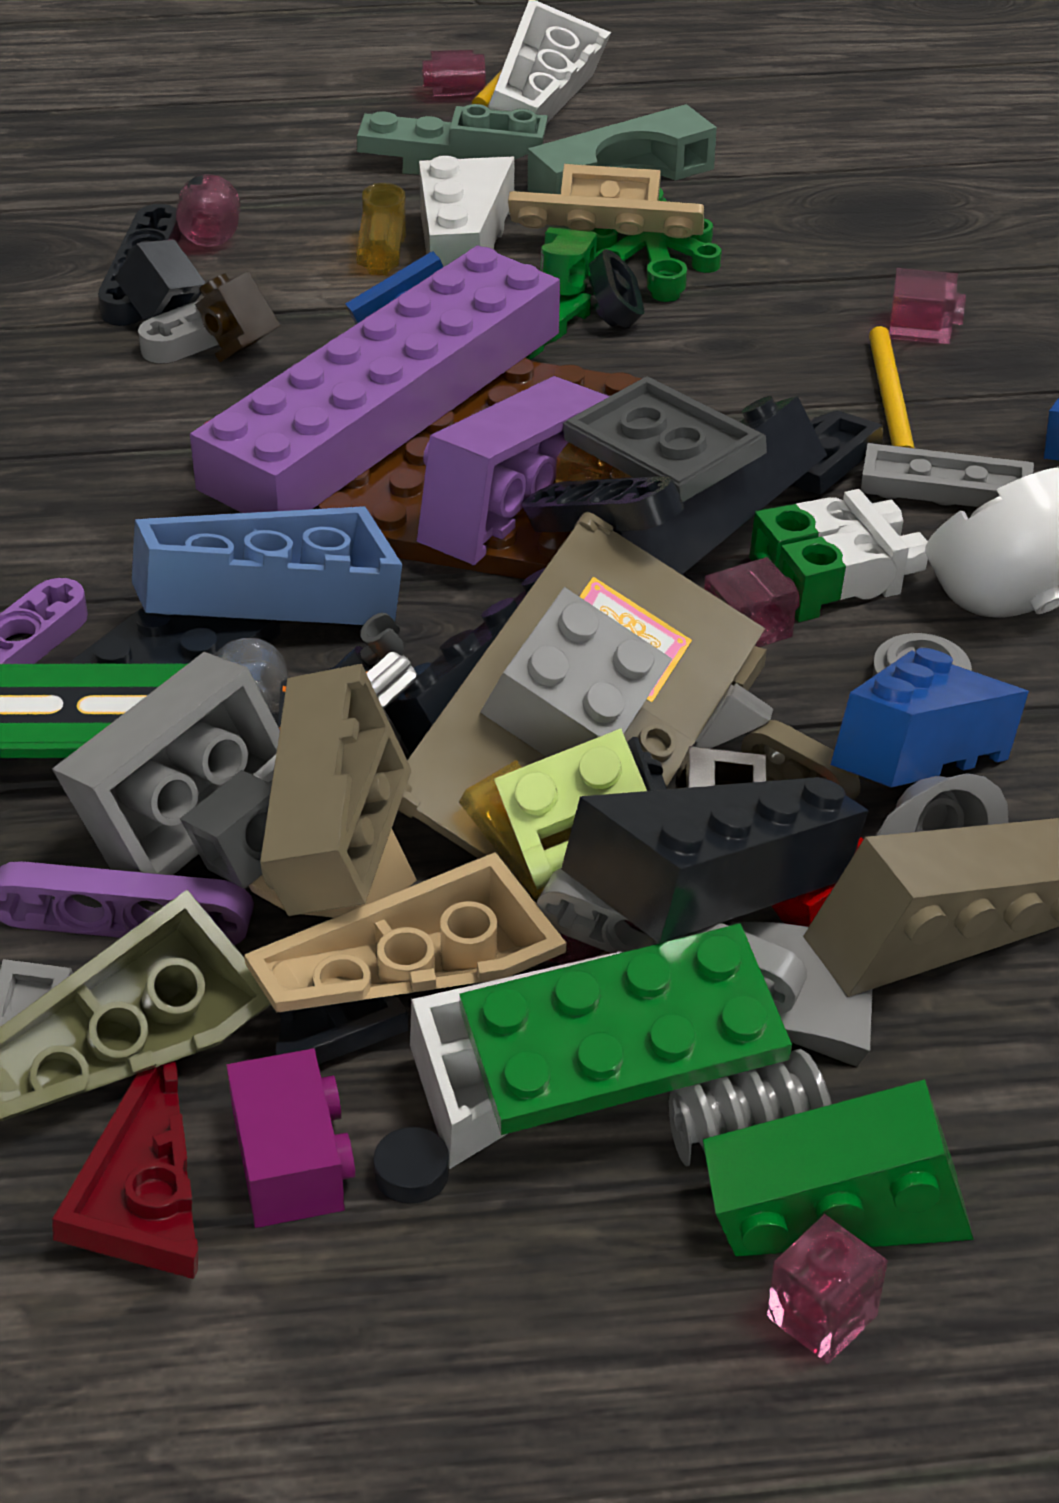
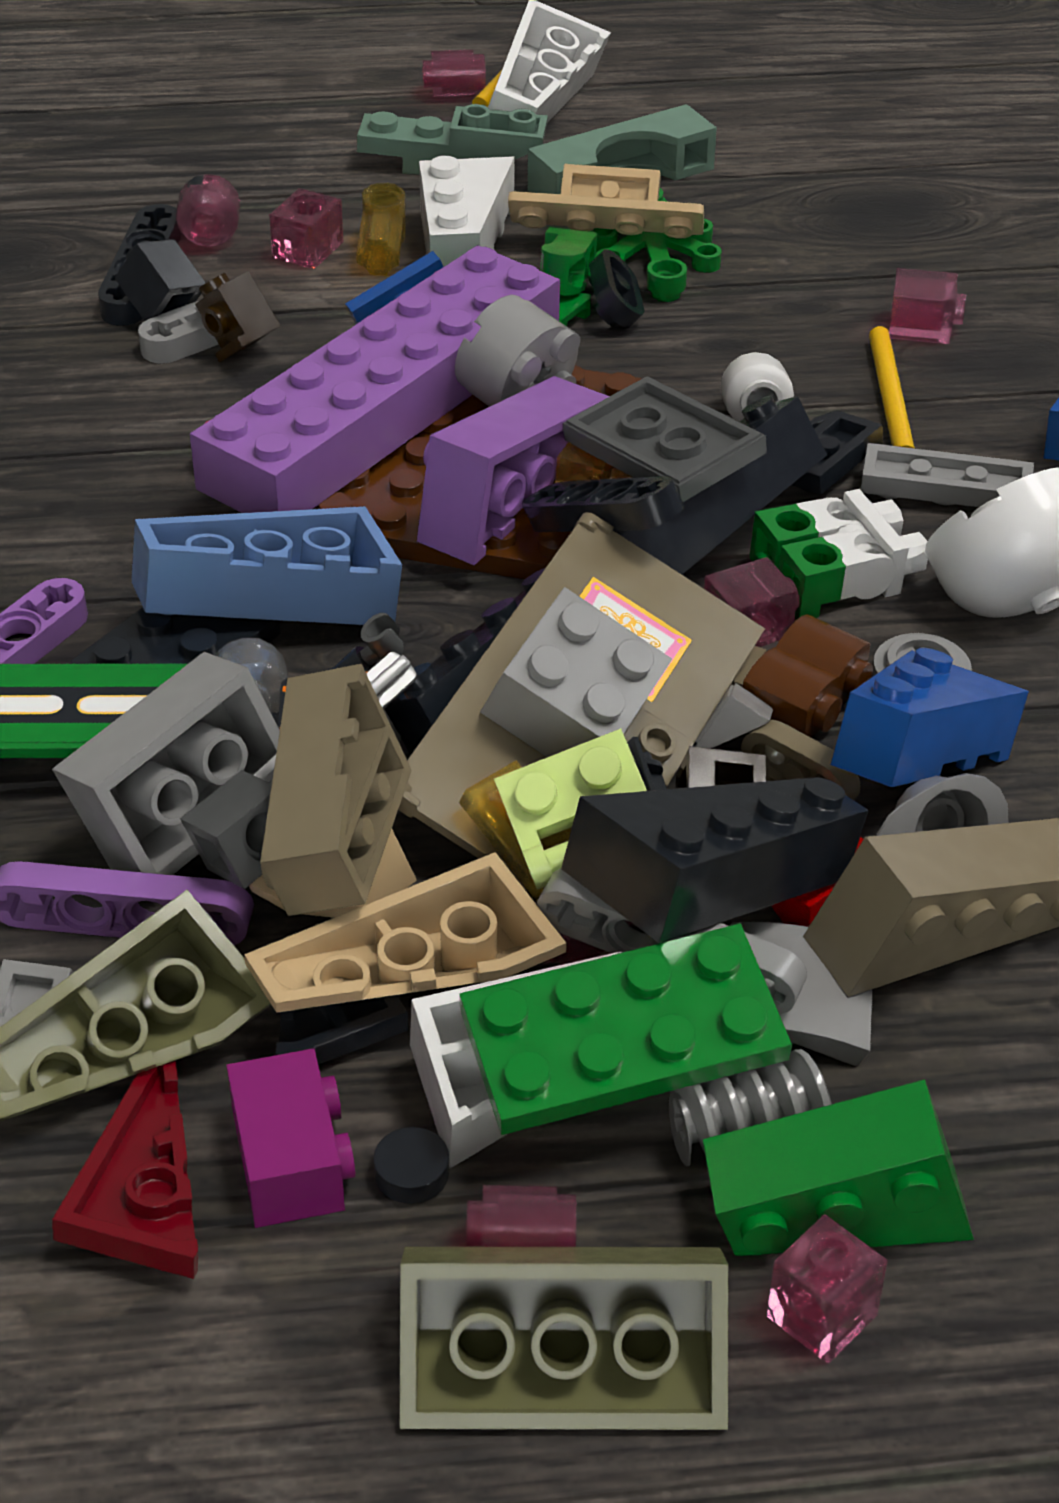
(306, 228): none -> clear pink brick
(515, 350): none -> light grey brick
(522, 1217): none -> clear pink brick
(564, 1338): none -> olive slope
(751, 379): none -> white head
(810, 674): none -> reddish brown brick

